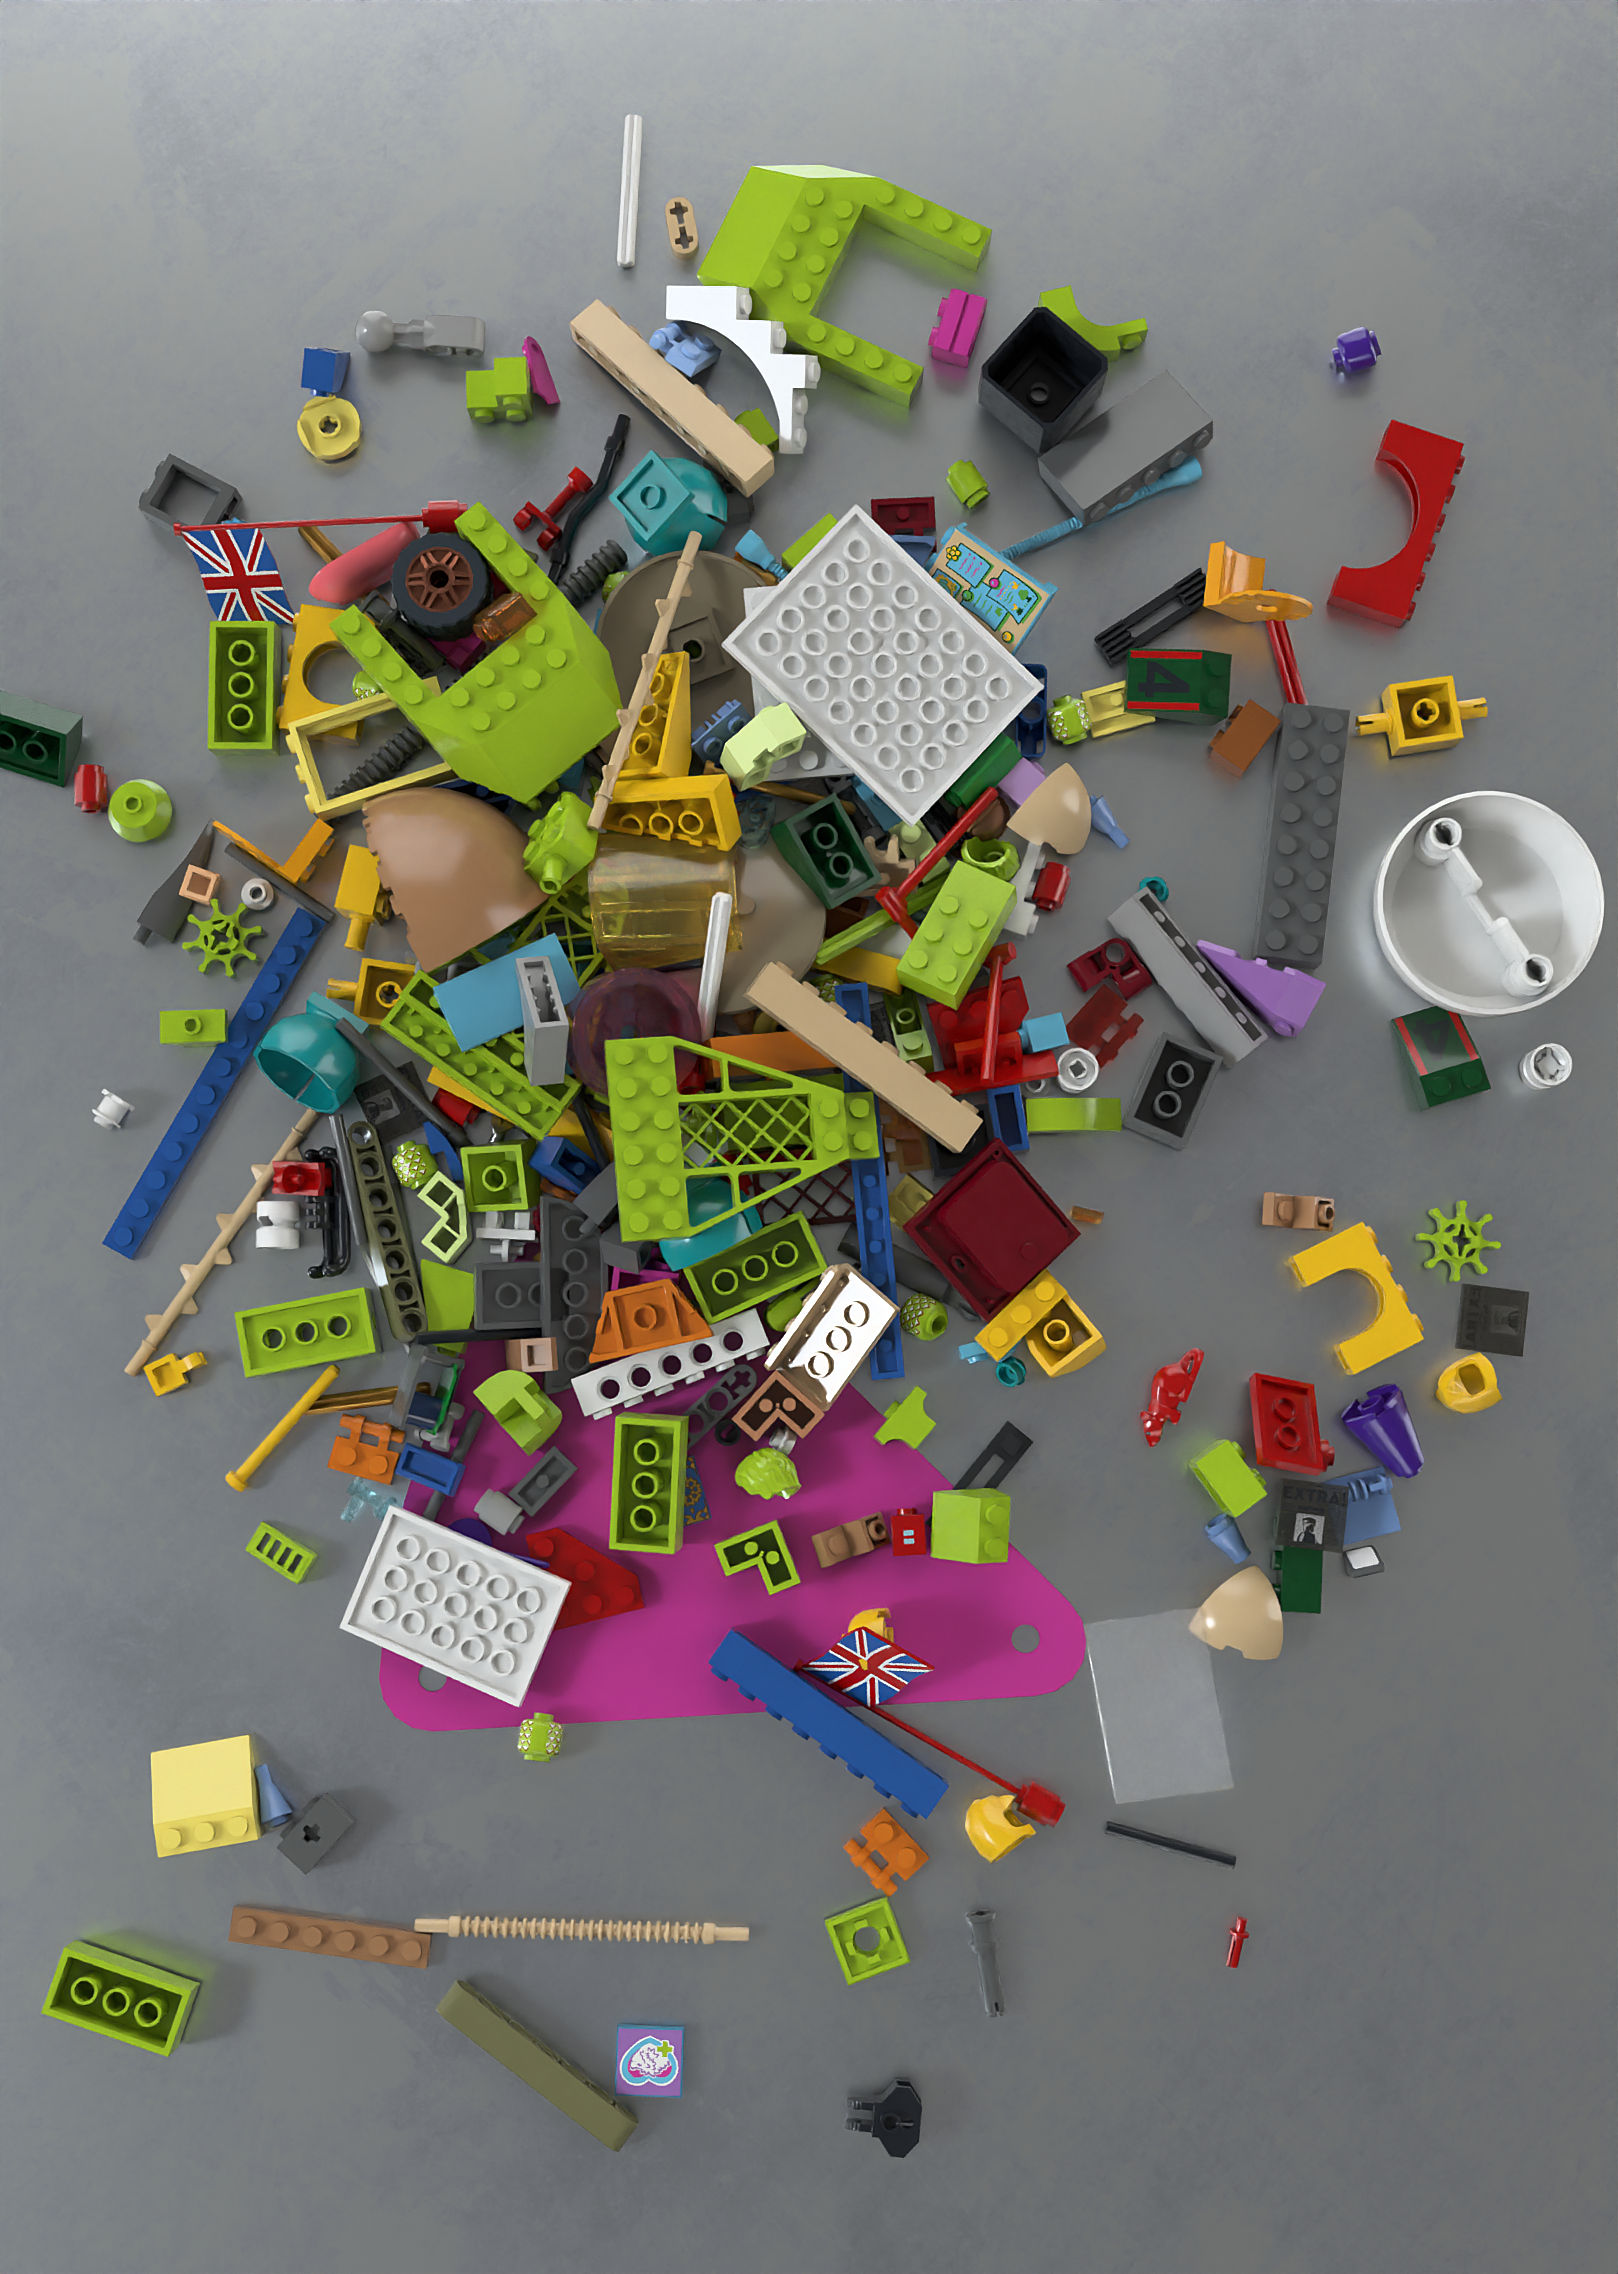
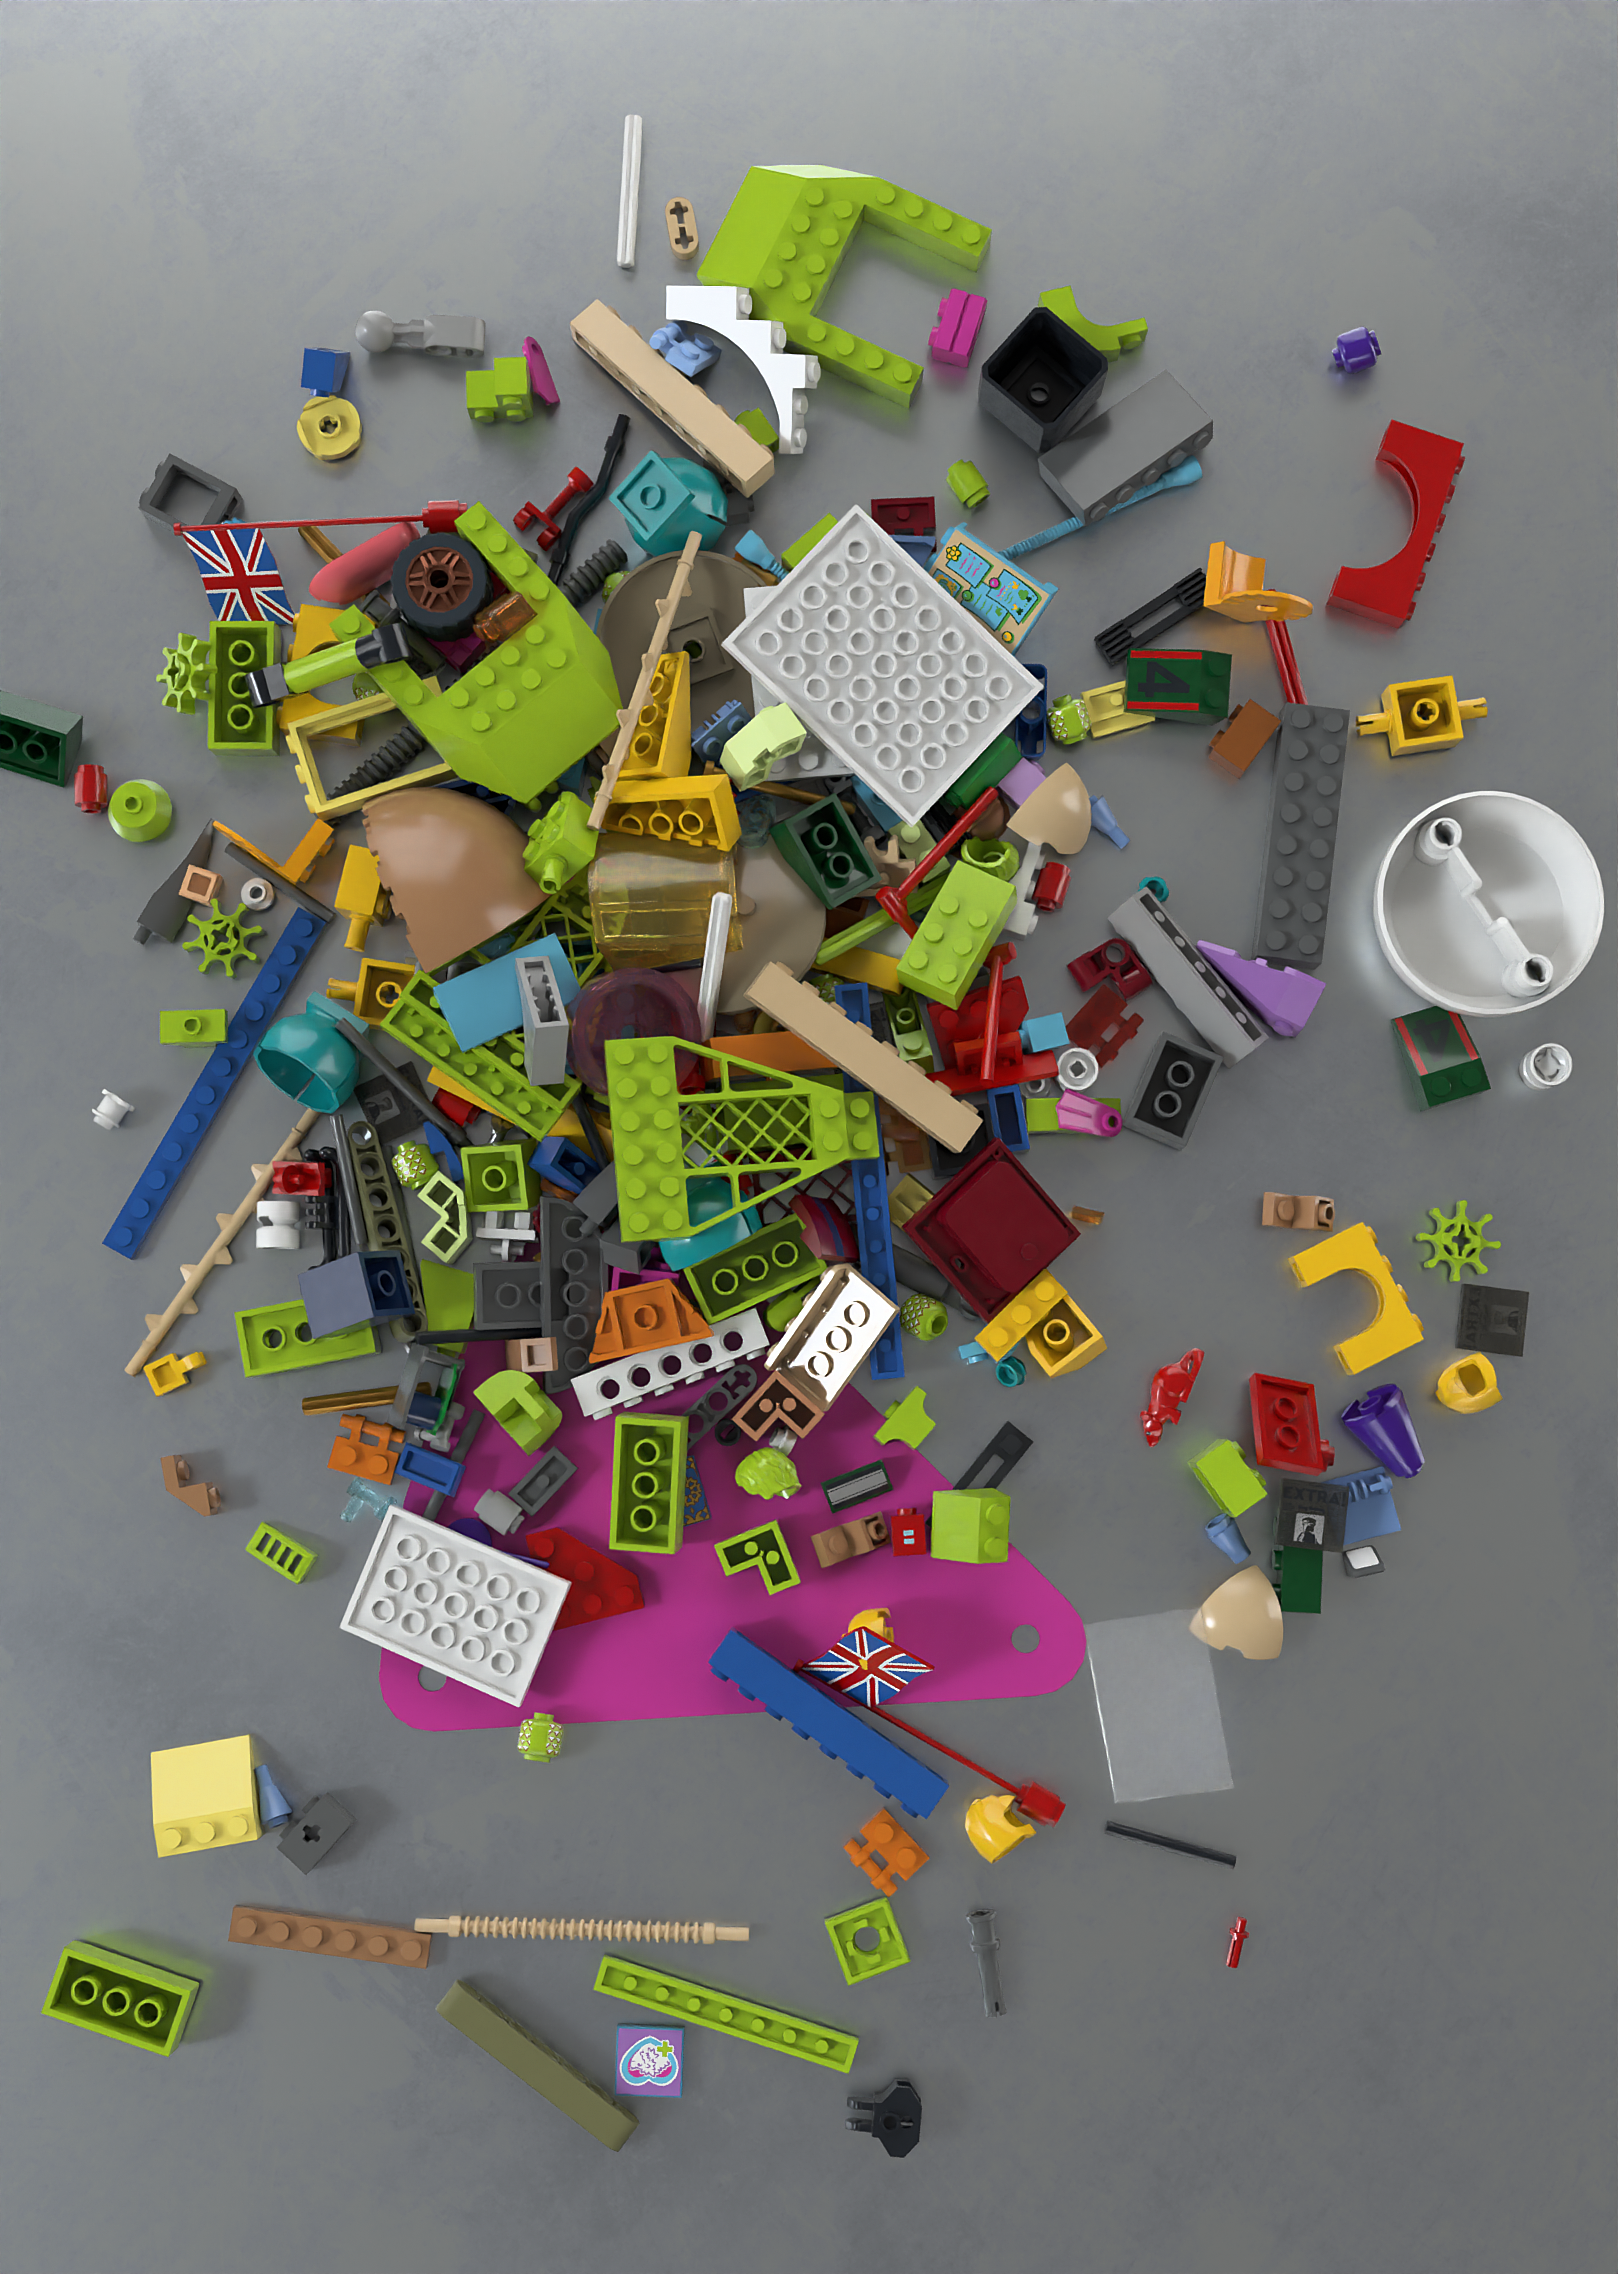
(186, 673): none -> lime gear
(199, 1497): none -> medium nougat slope
(238, 1478): yellow bar -> none
(295, 678): none -> piece
(355, 1293): none -> slope
(726, 2014): none -> lime plate
(827, 1229): none -> dark red slope
(856, 1486): none -> slope
(1087, 1115): none -> dark pink piece

